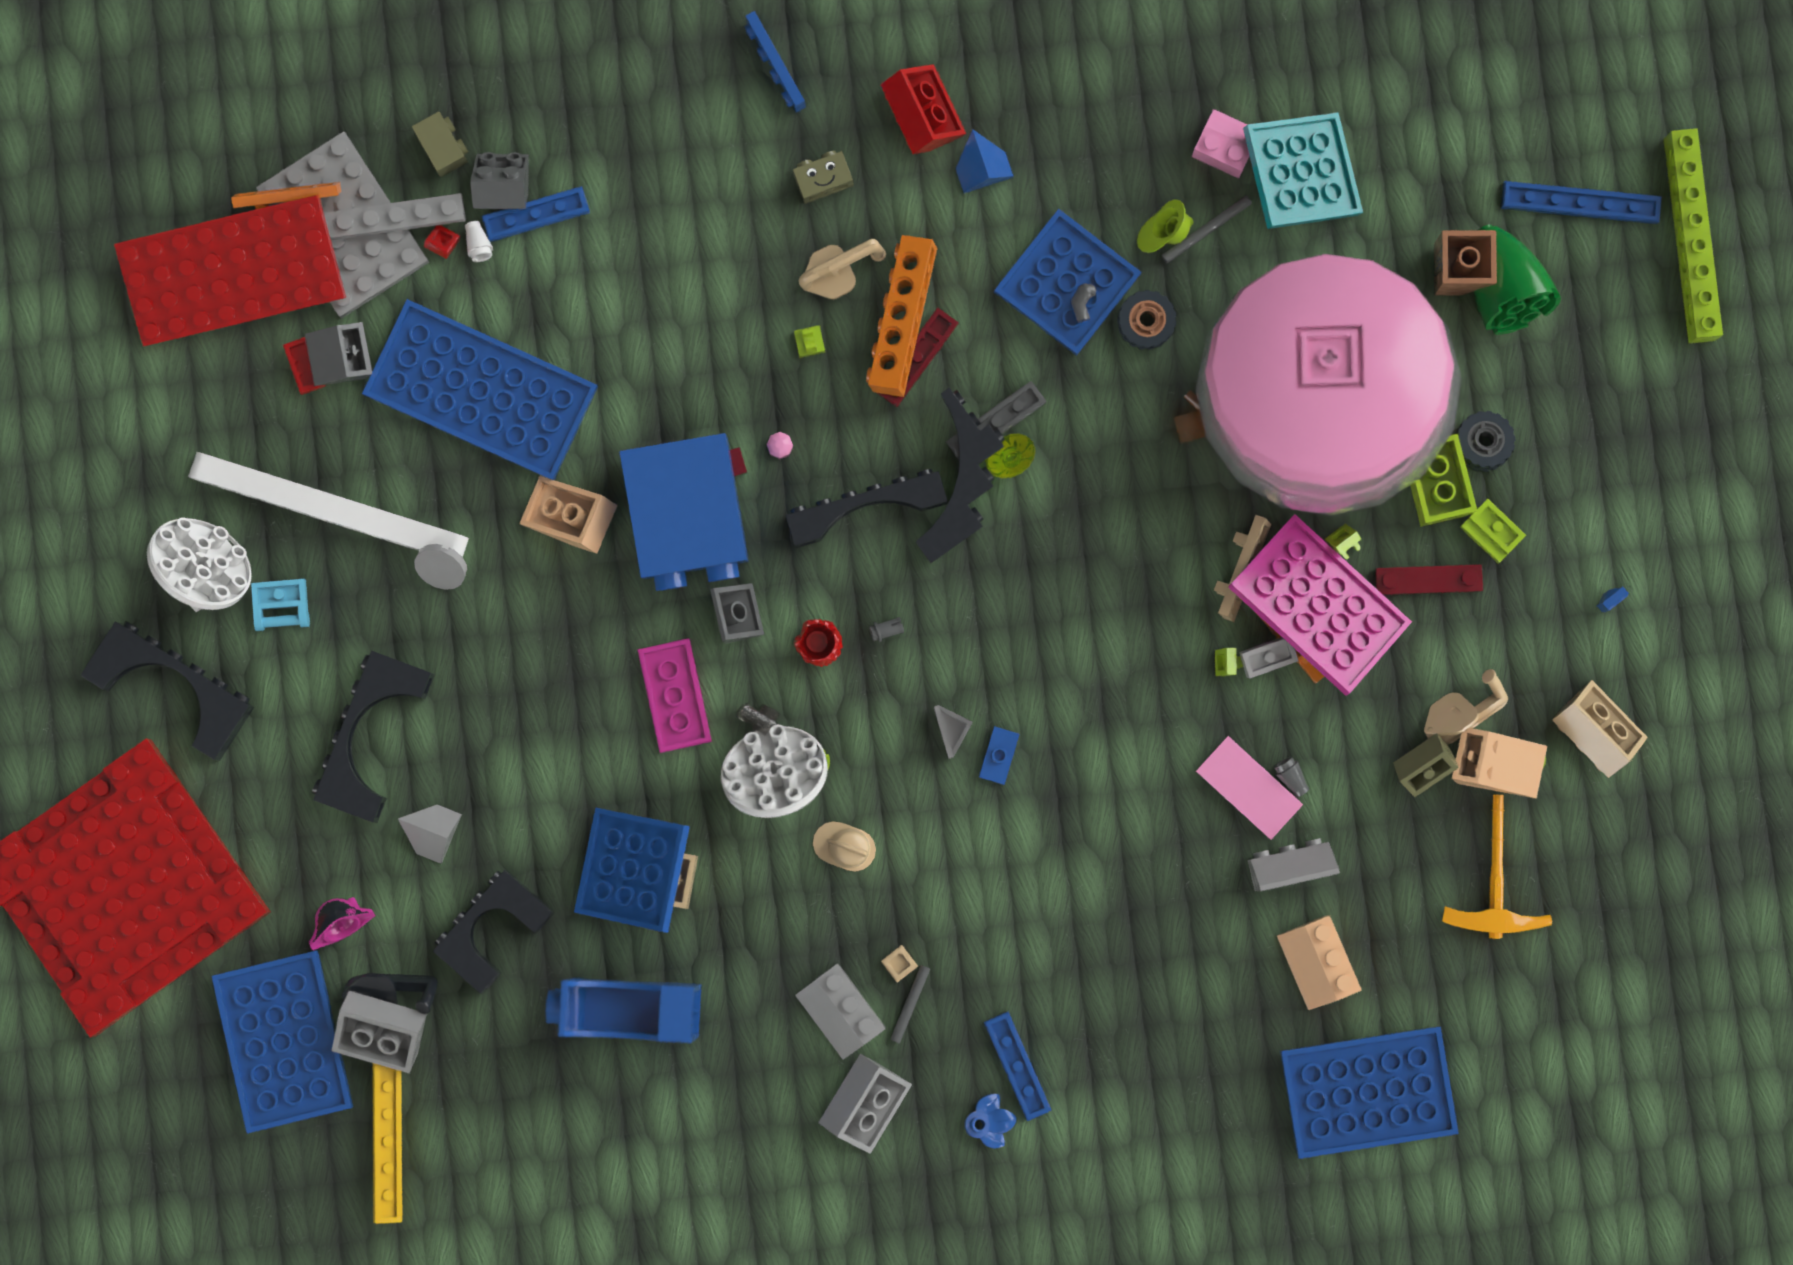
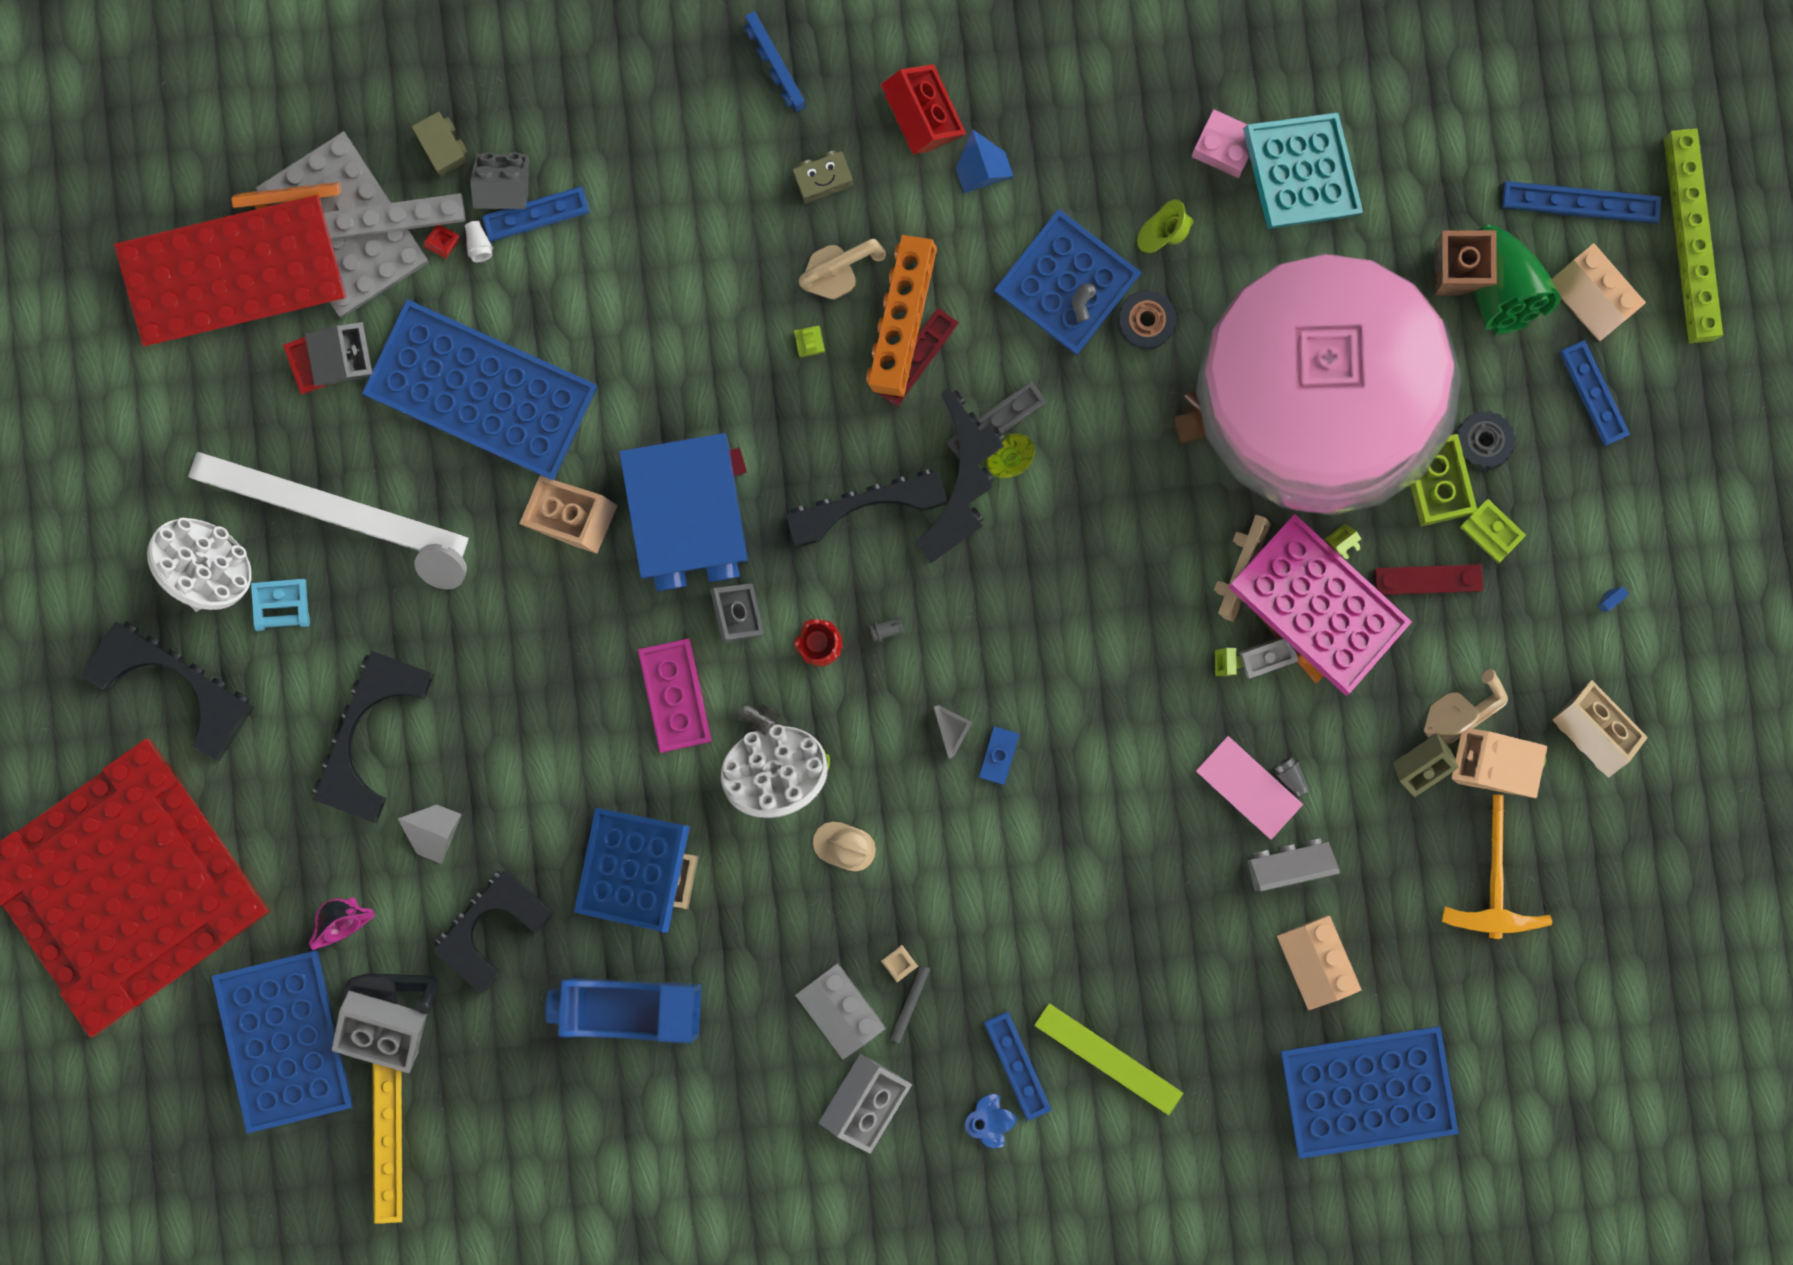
(779, 445): bright pink tile -> none
(1108, 1059): none -> lime tile
(1206, 229): dark grey bar -> none
(1594, 393): none -> blue tile
(1597, 292): none -> light nougat slope

